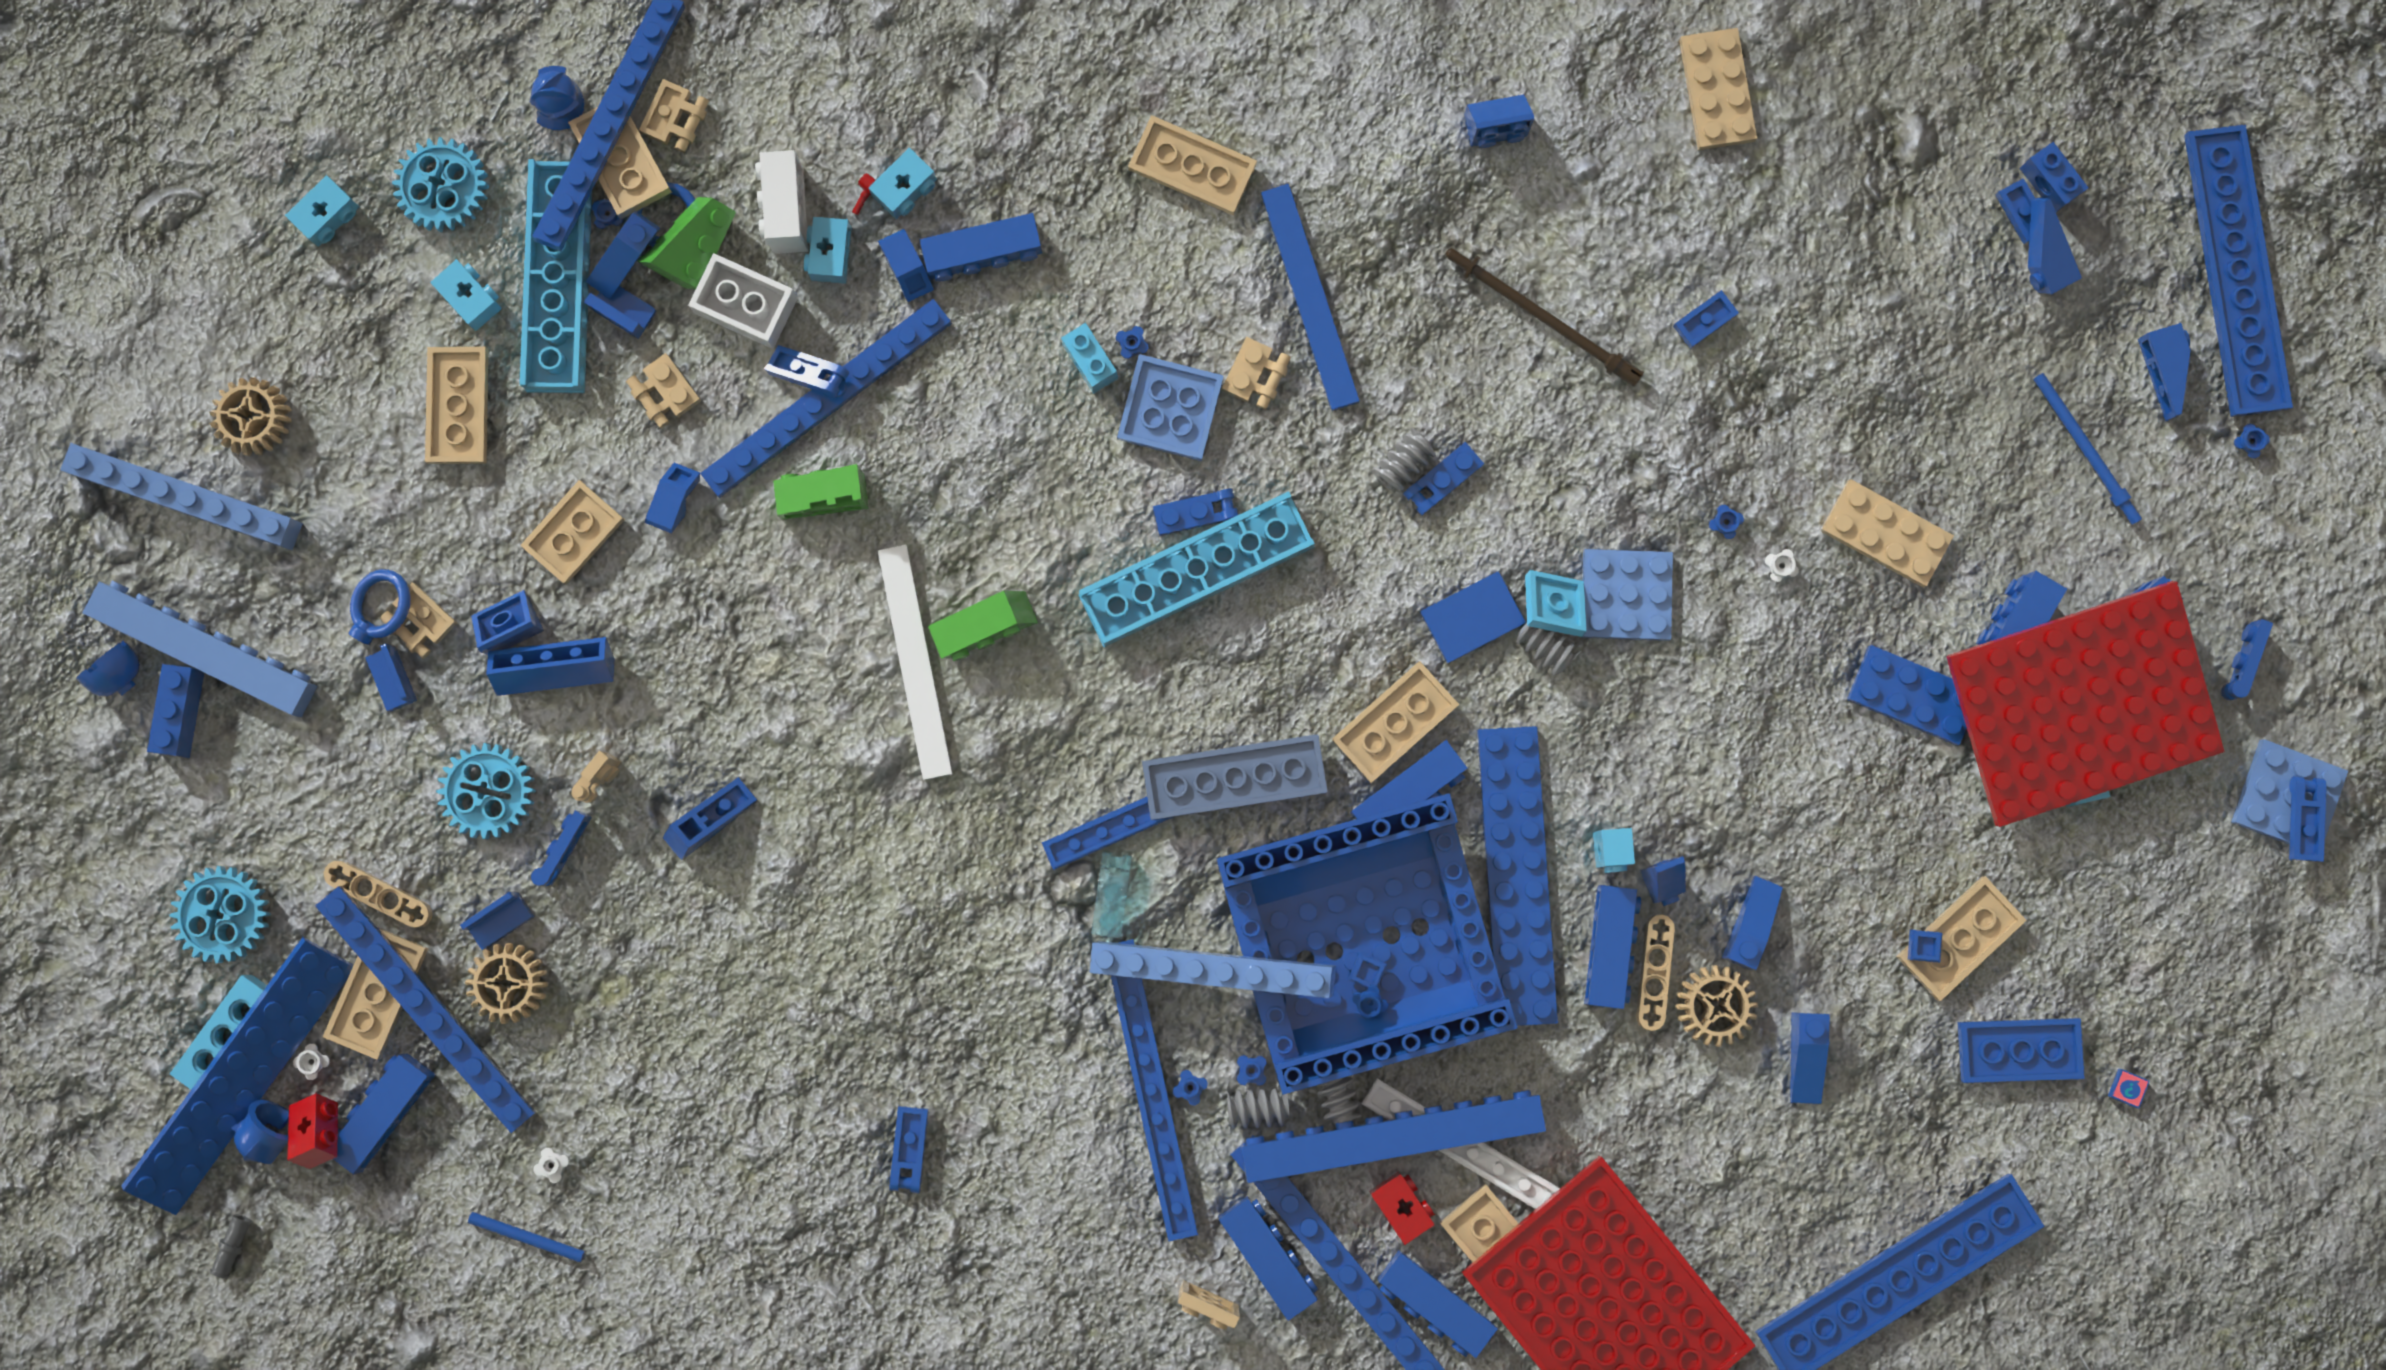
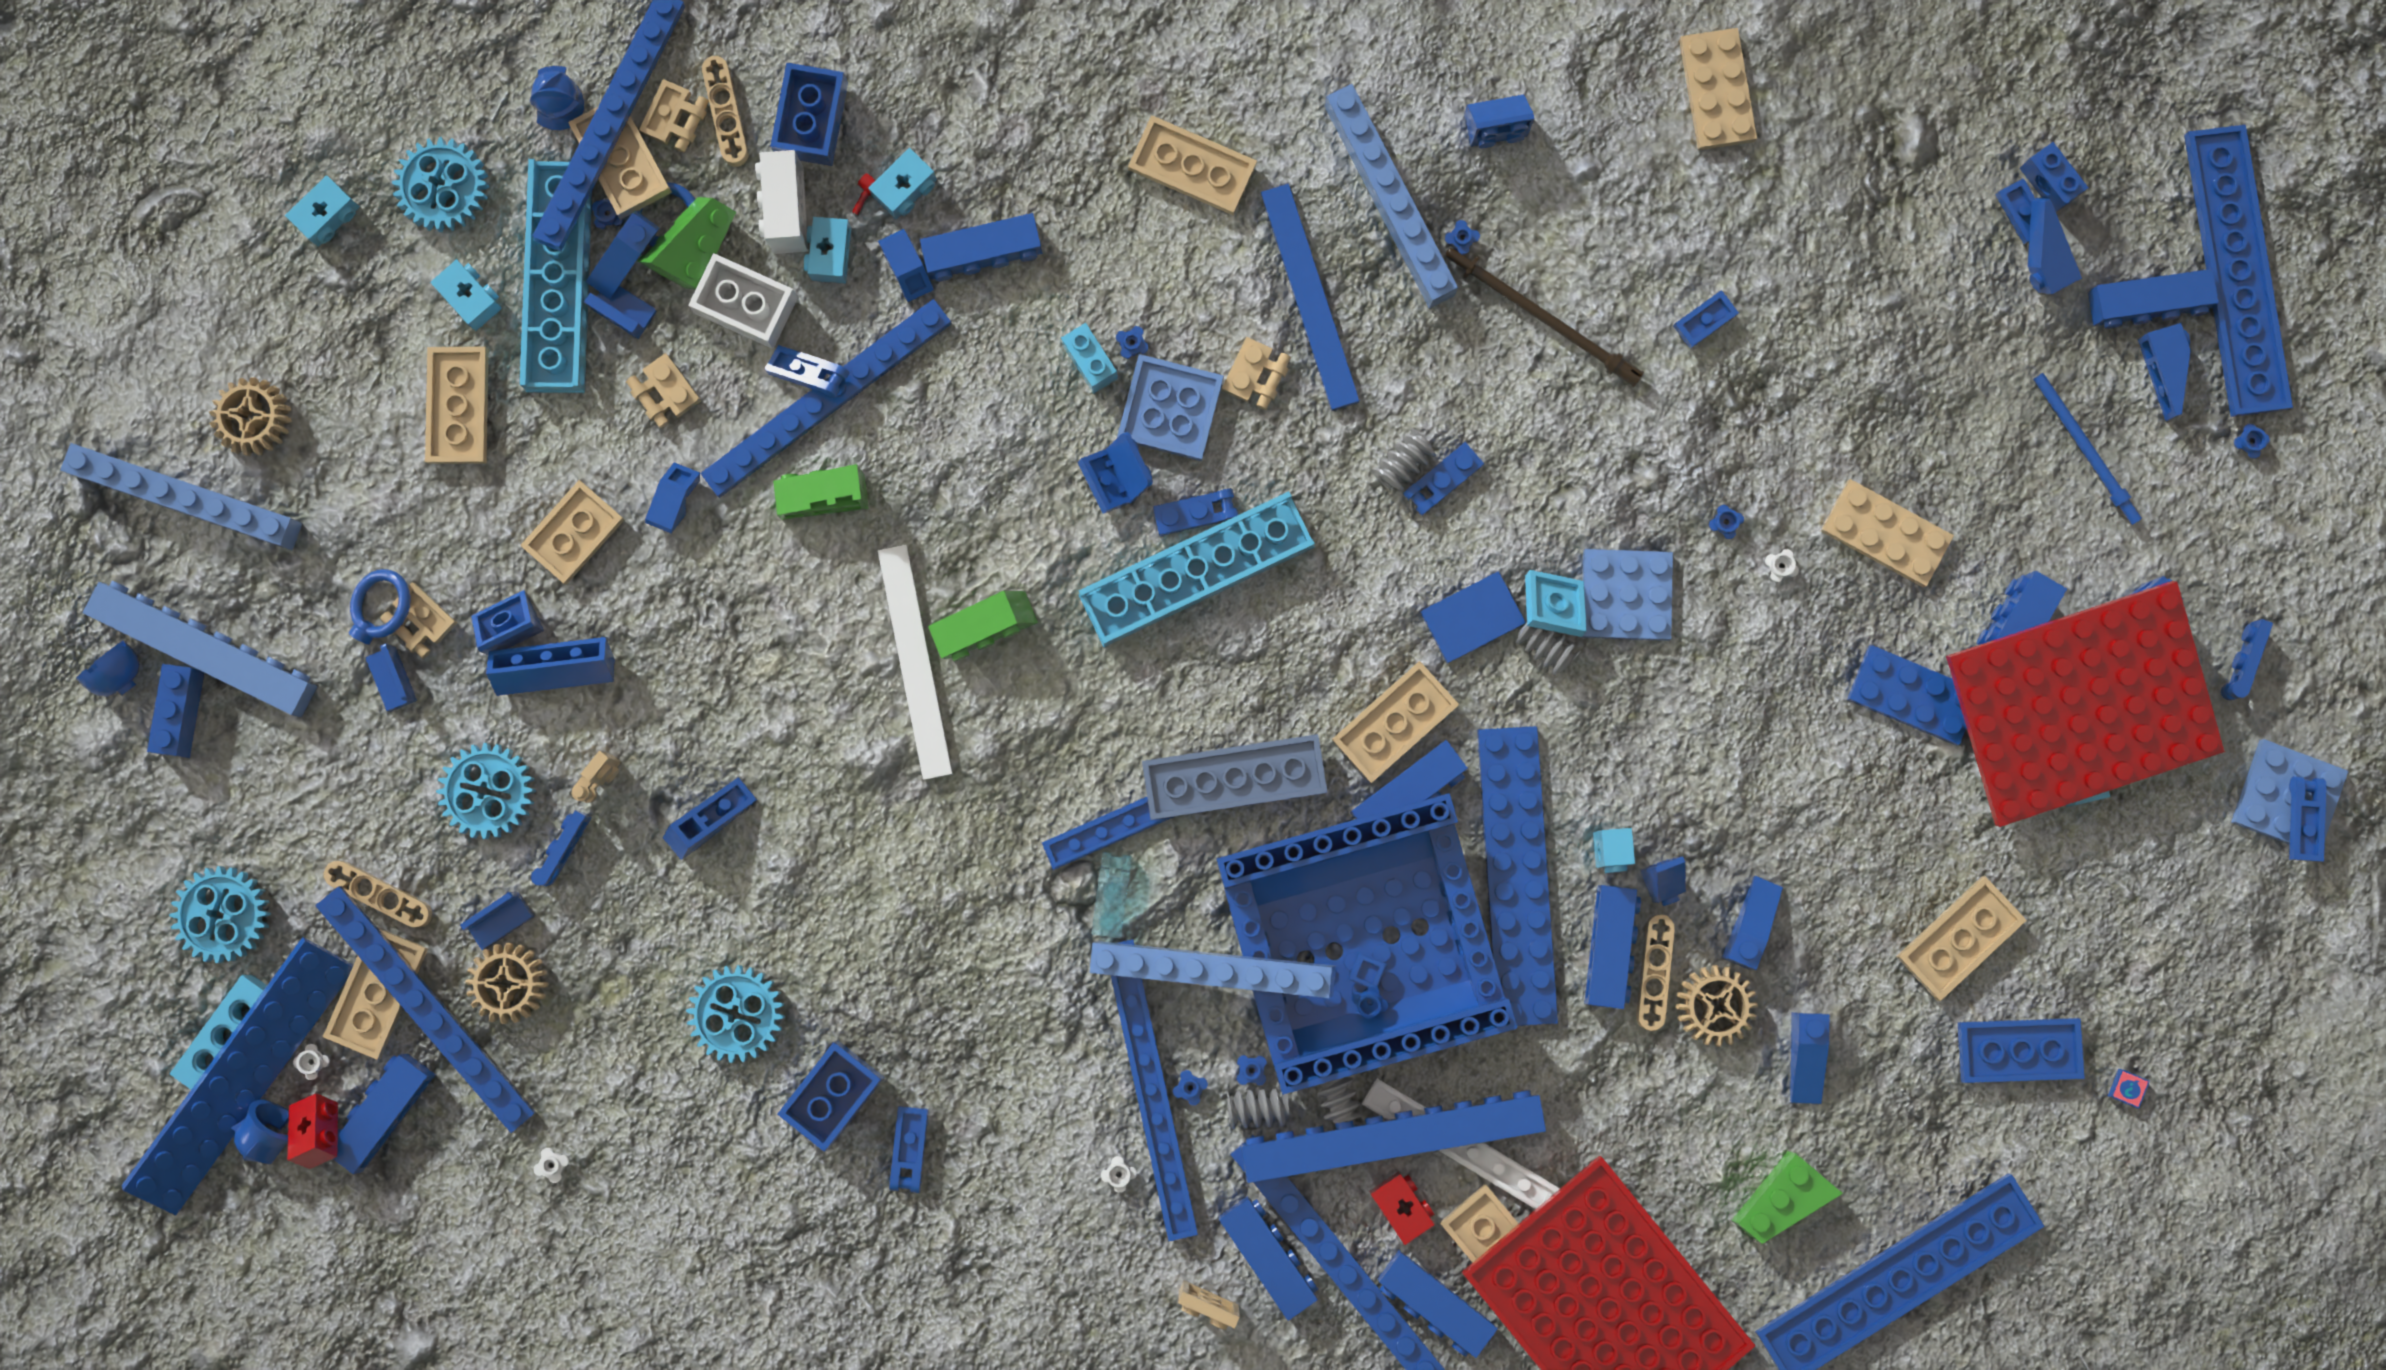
(230, 1246): dark grey pin -> none
(526, 1237): blue bar -> none
(724, 111): none -> tan beam
(727, 1039): none -> medium azure gear
(810, 113): none -> blue brick
(831, 1096): none -> blue brick
(1116, 474): none -> blue bracket
(1118, 1165): none -> white plate
(1390, 196): none -> medium blue brick
(1453, 238): none -> blue plate
(1784, 1198): none -> bright green wedge
(1925, 946): blue tile -> none
(2153, 297): none -> blue brick

